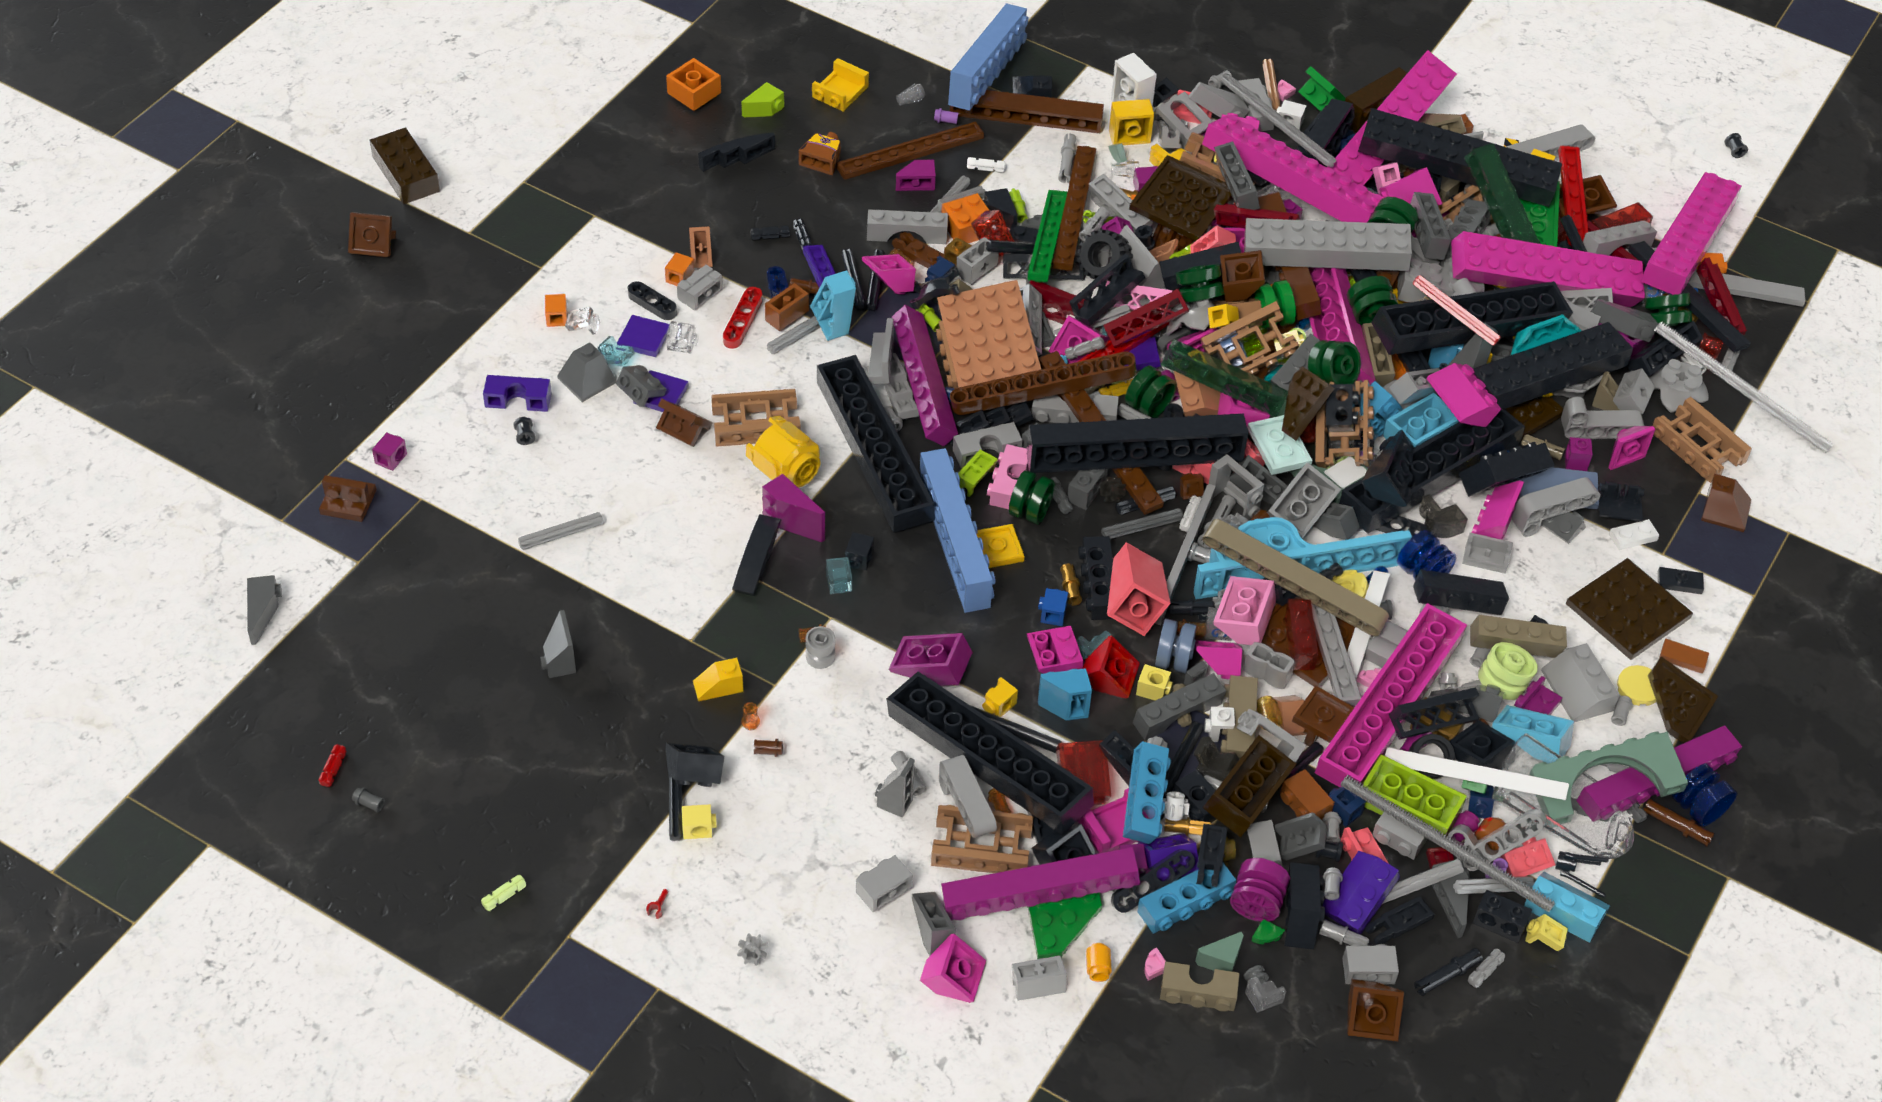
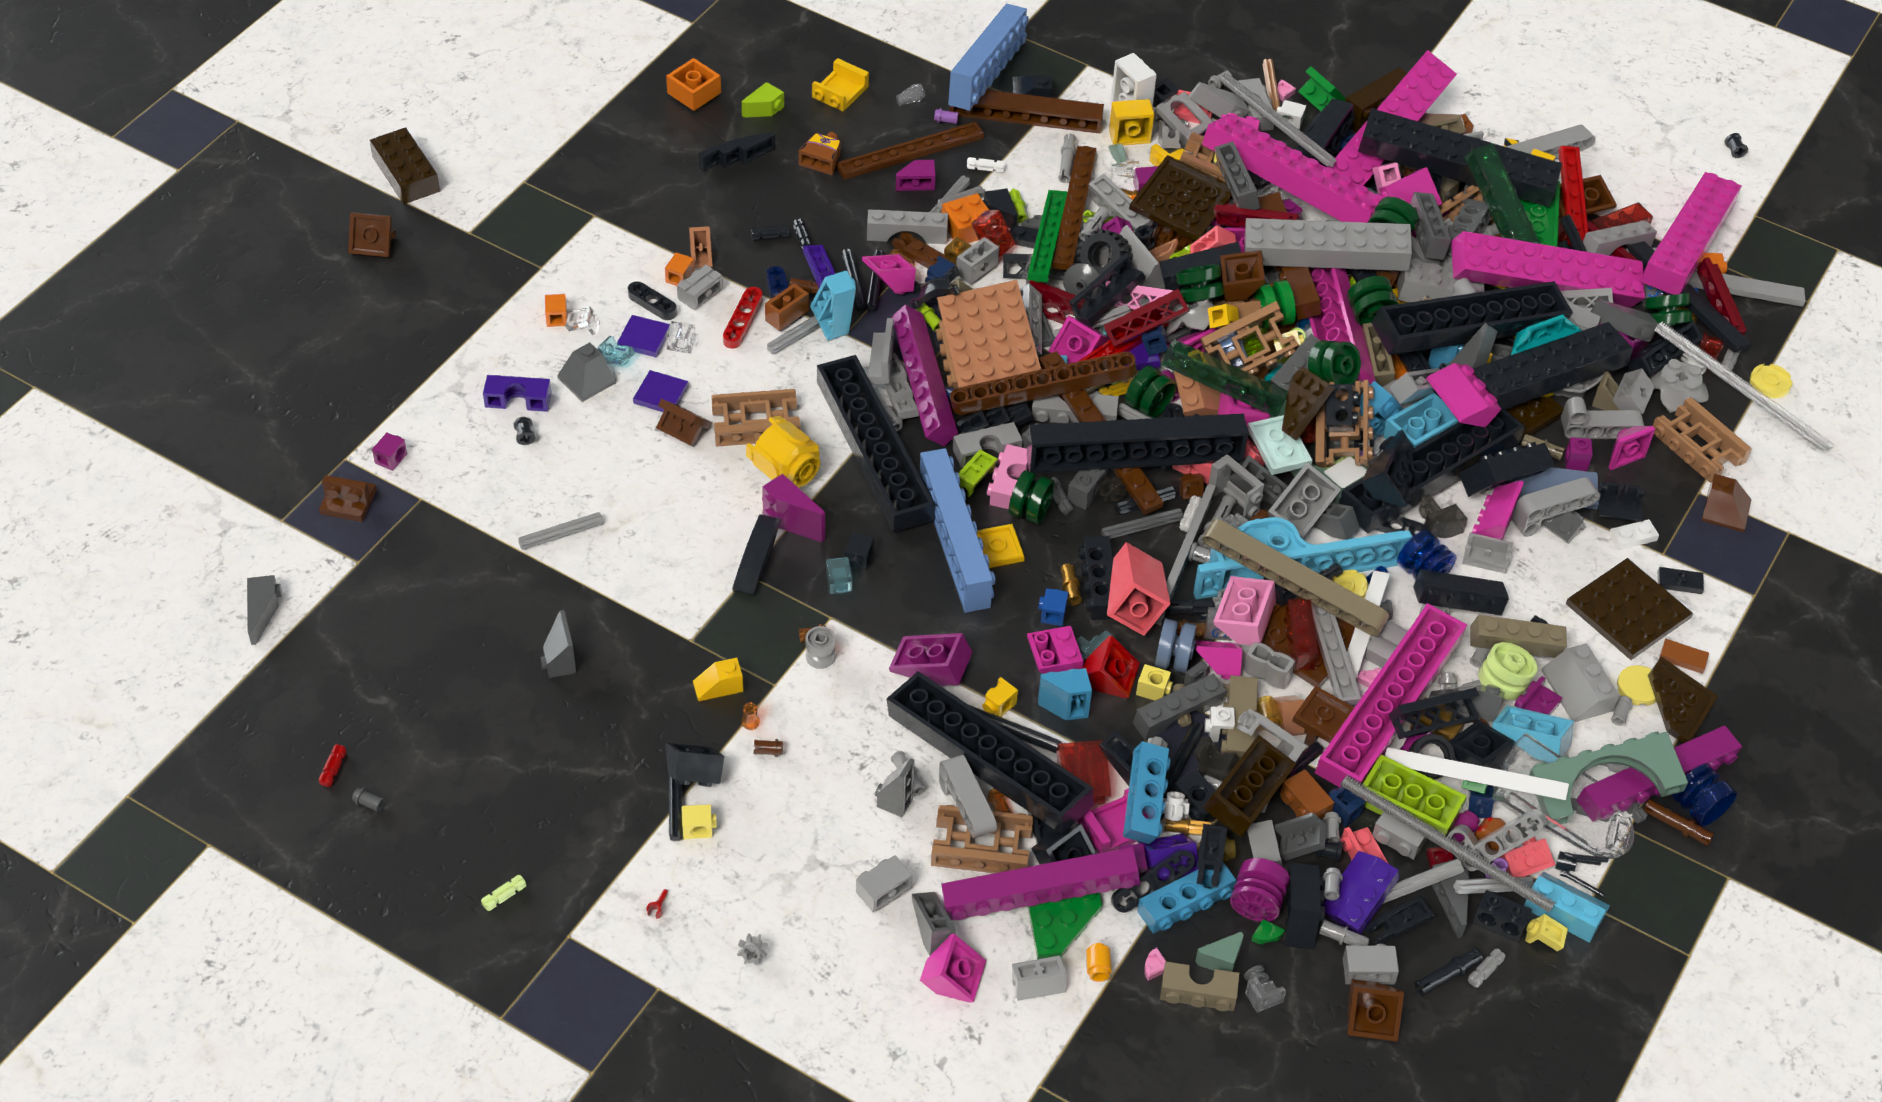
(639, 384): dark grey bracket -> none
(1009, 247): black axle -> none
(1080, 273): none -> dark grey dish
(1084, 348): light grey axle -> none
(1155, 340): none -> dark blue brick
(1456, 310): axle -> none
(1771, 380): none -> light yellow tile

